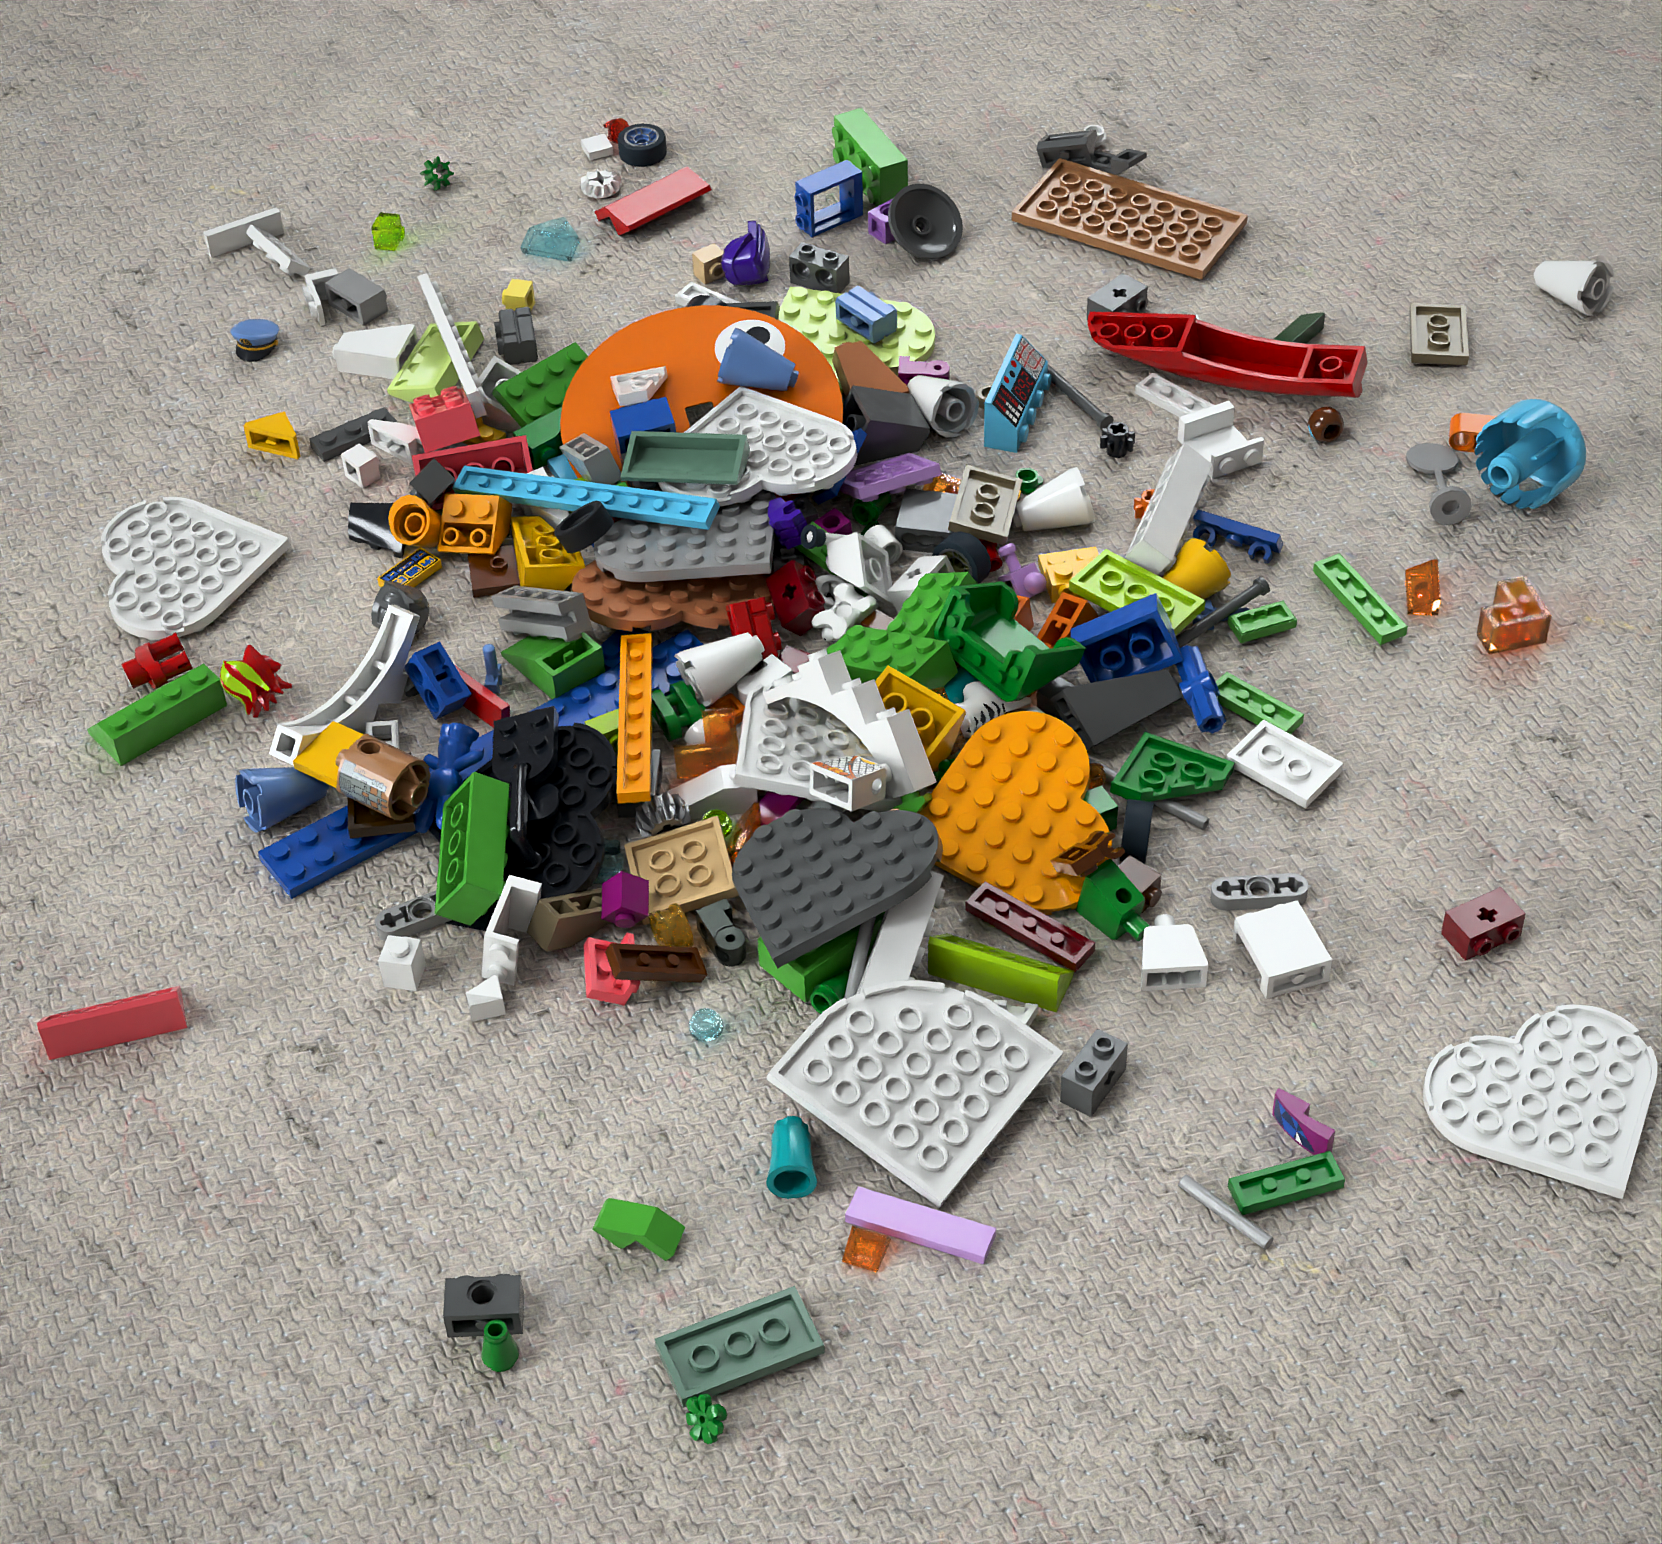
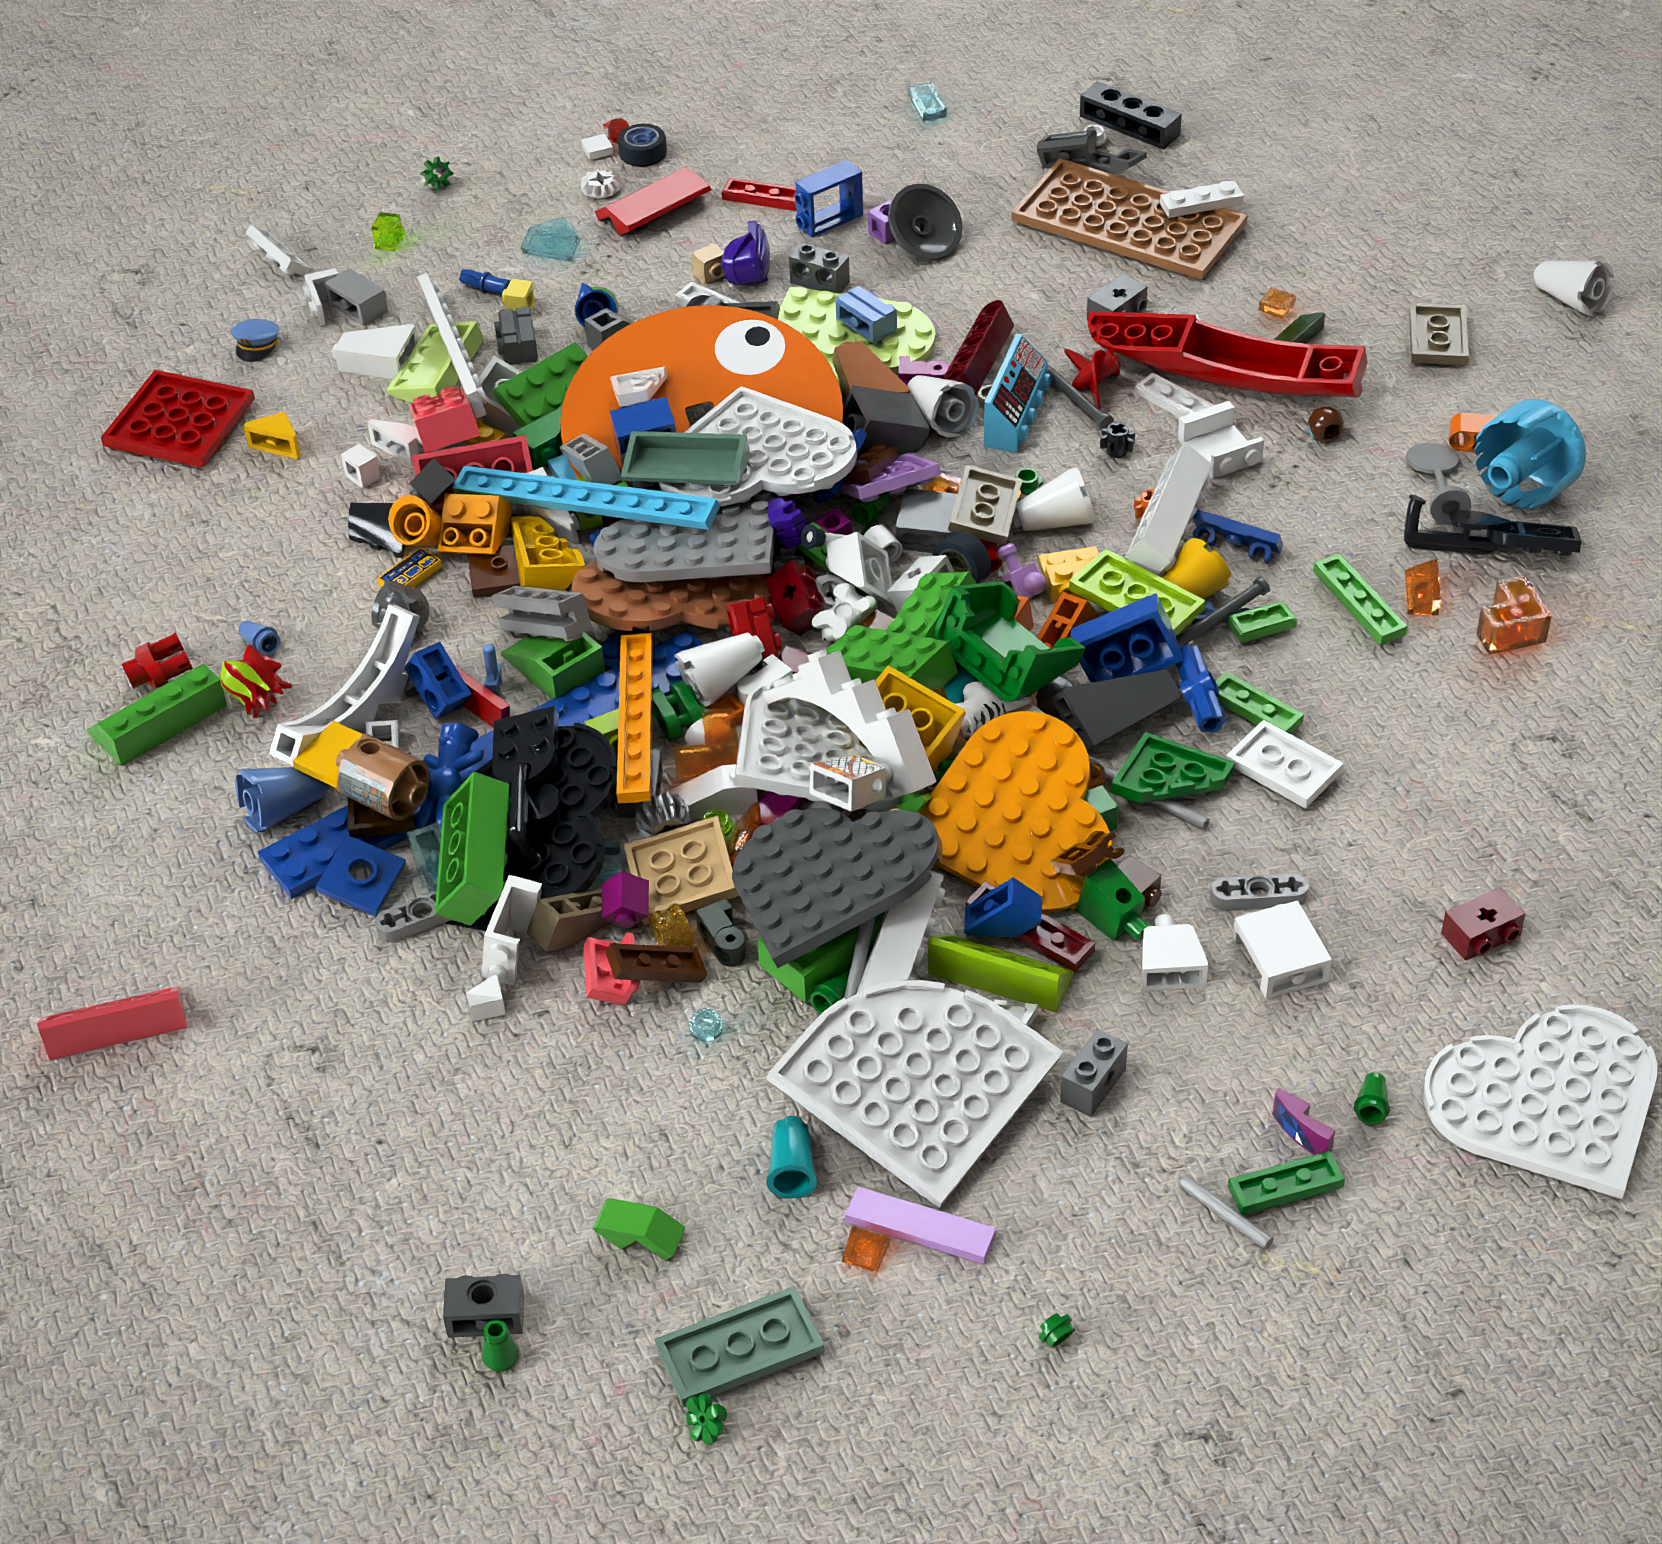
(178, 418): none -> red plate
(181, 565): white plate -> none
(234, 236): white tile -> none
(261, 637): none -> medium blue cone
(342, 438): dark grey plate -> none
(365, 894): none -> blue piece
(402, 963): white brick -> none
(425, 851): none -> clear light blue slope
(484, 281): none -> blue axle
(584, 527): black tyre -> none
(593, 300): none -> blue hat
(603, 325): none -> dark grey slope
(755, 365): medium blue cone -> none
(759, 194): none -> red tile
(871, 464): none -> reddish brown plate
(872, 152): bright green brick -> none
(927, 101): none -> clear light blue plate
(981, 346): none -> dark red beam
(1004, 911): none -> blue slope
(1056, 1329): none -> green plate
(1093, 371): none -> red piece
(1130, 115): none -> black brick
(1136, 829): black wheel -> none
(1201, 199): none -> white plate
(1277, 302): none -> clear orange plate
(1372, 1100): none -> green cone
(1500, 532): none -> black plate

